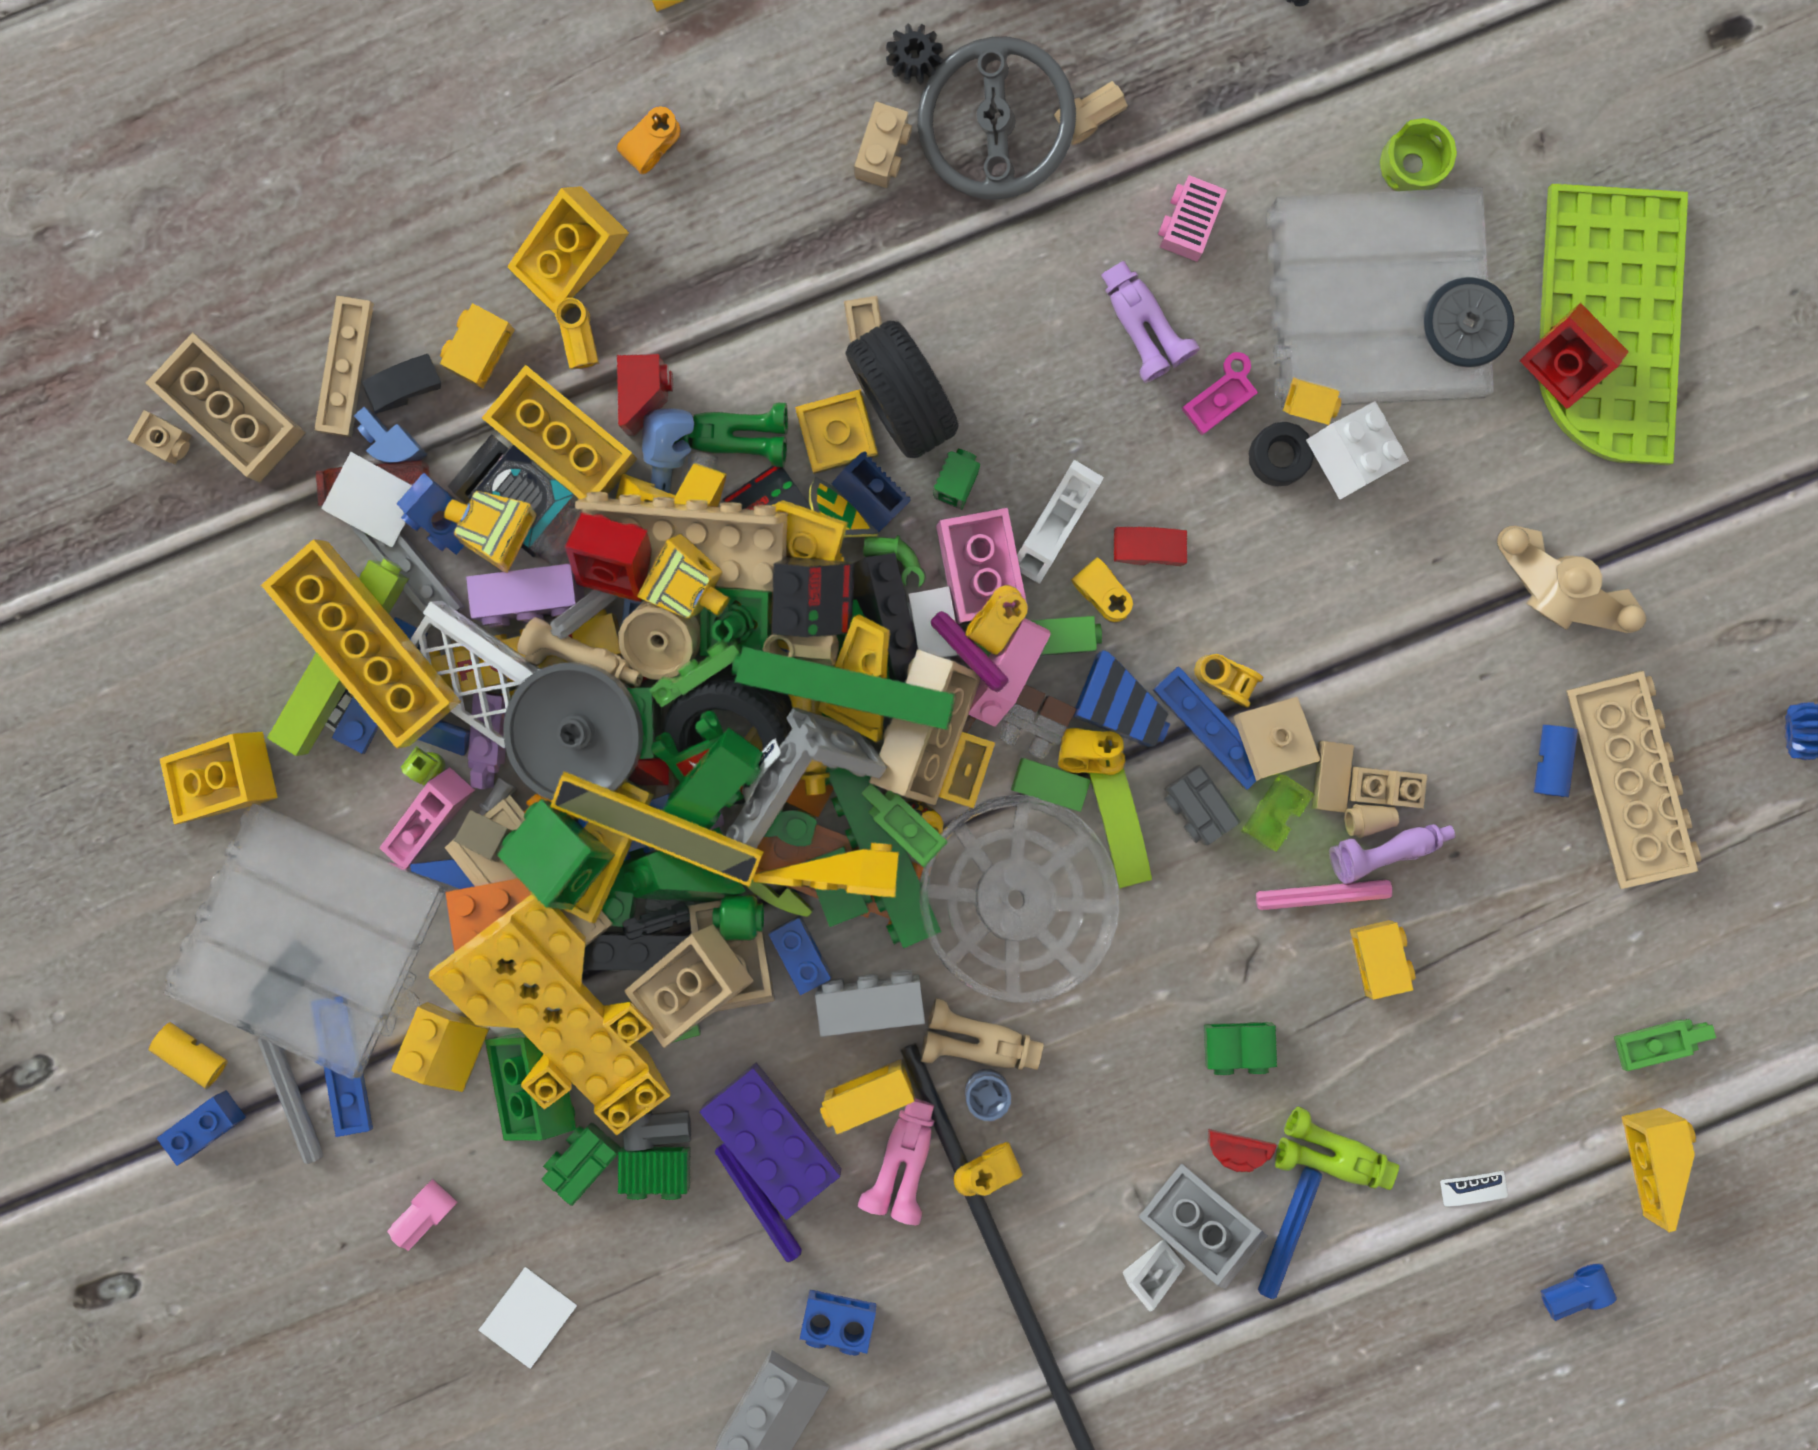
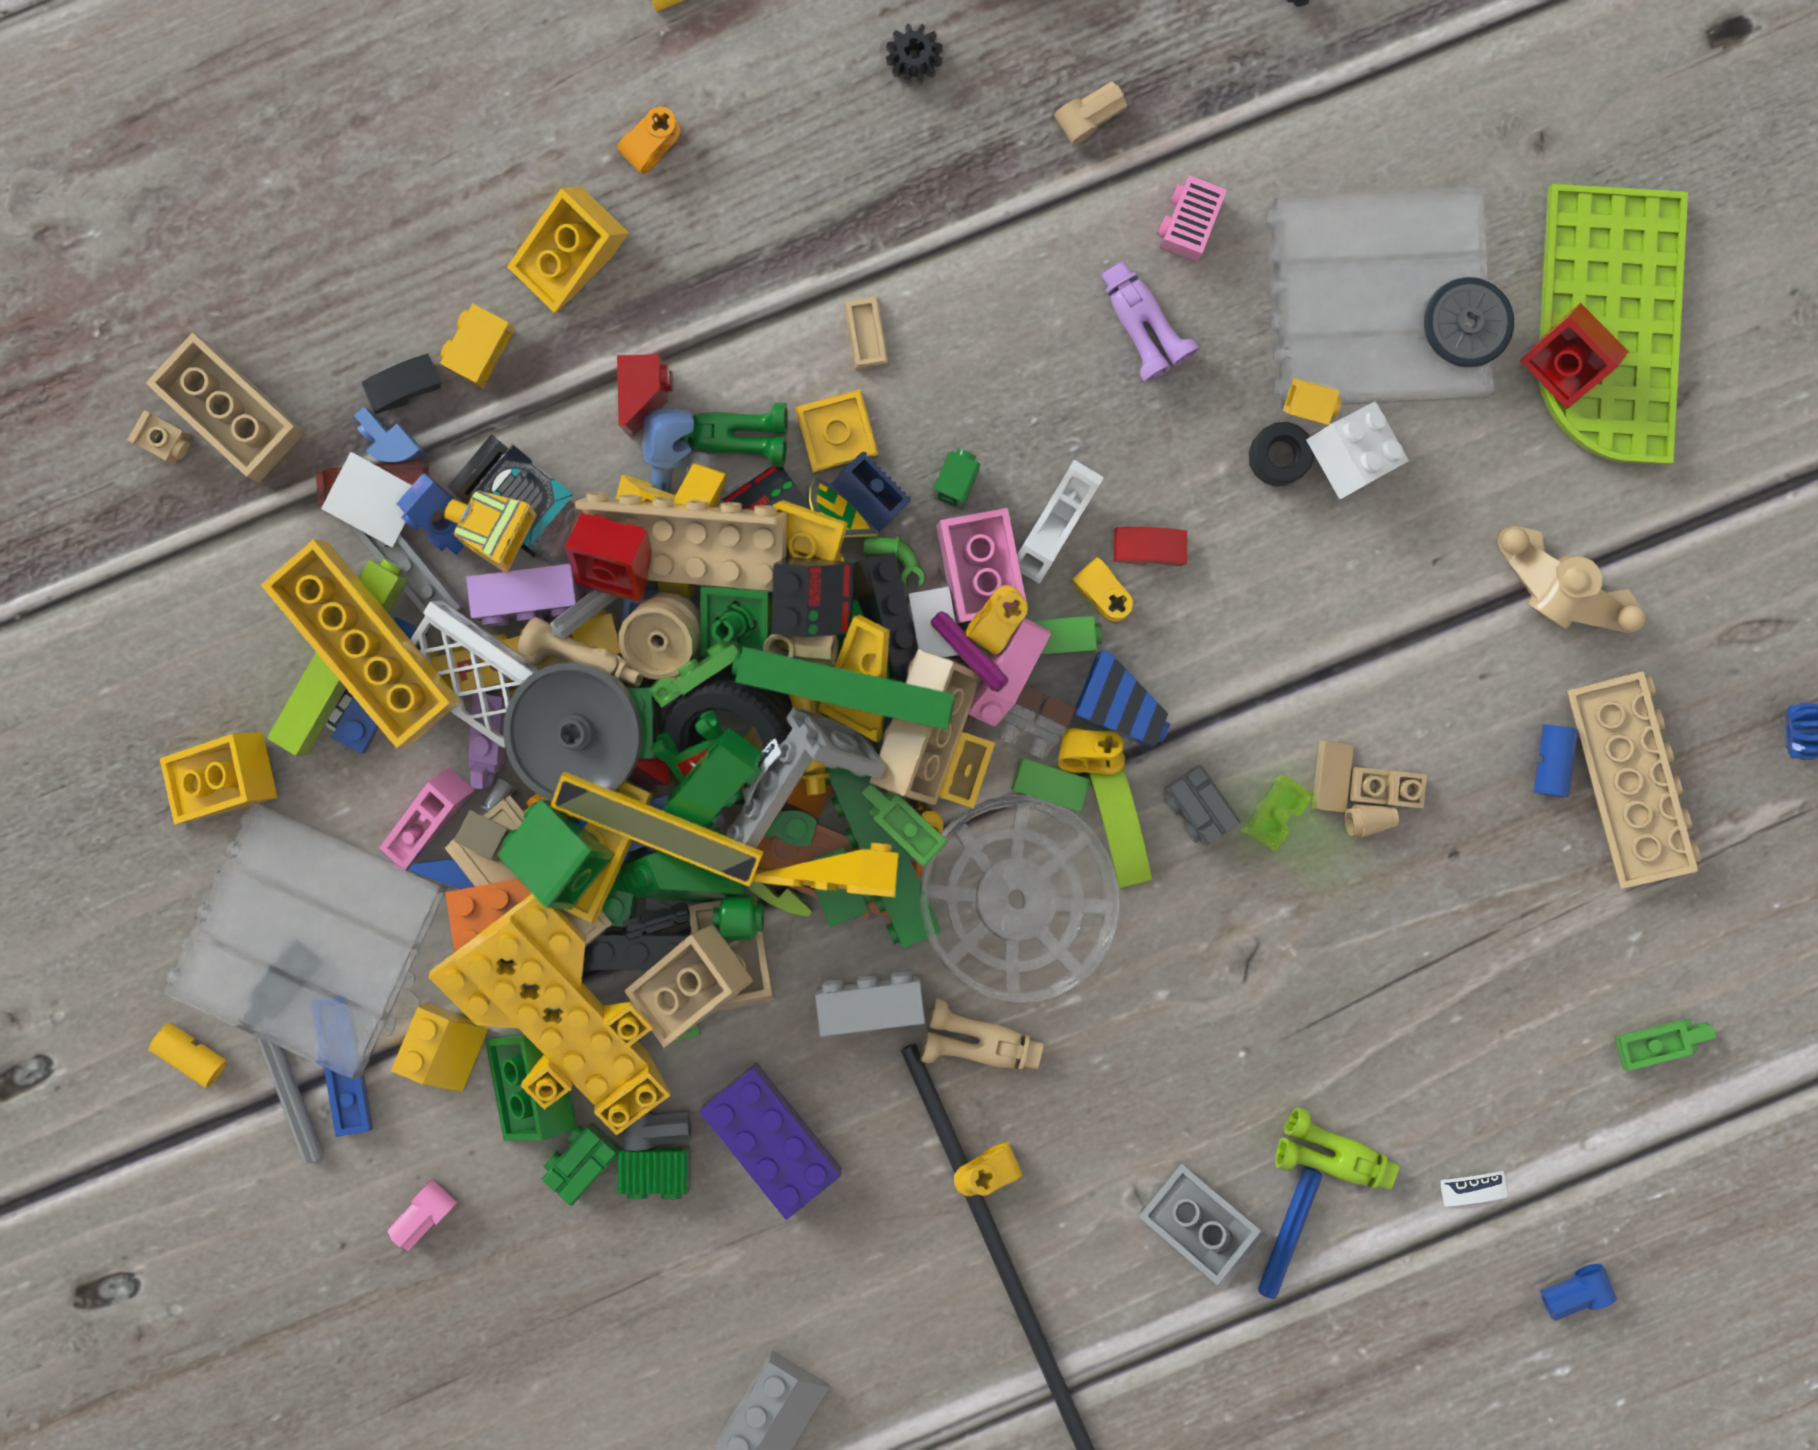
(201, 1127): blue brick -> none
(344, 366): tan plate -> none
(423, 766): lime leg -> none
(448, 737): blue slope -> none
(527, 1317): white sticker -> none
(558, 436): yellow brick -> none
(578, 336): yellow piece -> none
(684, 580): yellow torso -> none
(760, 1205): dark purple axle -> none
(800, 955): blue brick -> none
(840, 1312): blue brick -> none
(867, 1097): yellow window -> none
(881, 145): tan brick -> none
(902, 389): black tyre -> none
(906, 1143): bright pink piece -> none
(986, 51): dark grey piece -> none
(987, 1094): sand blue wheel -> none
(1154, 1274): white slope -> none
(1207, 724): blue plate -> none
(1222, 396): dark pink hinge -> none
(1234, 680): yellow piece -> none
(1239, 1152): red plate -> none
(1240, 1046): green brick -> none
(1276, 738): tan plate -> none
(1323, 894): bright pink axle -> none
(1353, 862): lavender piece -> none
(1383, 959): yellow brick -> none
(1419, 139): lime piece -> none
(1661, 1162): yellow slope -> none

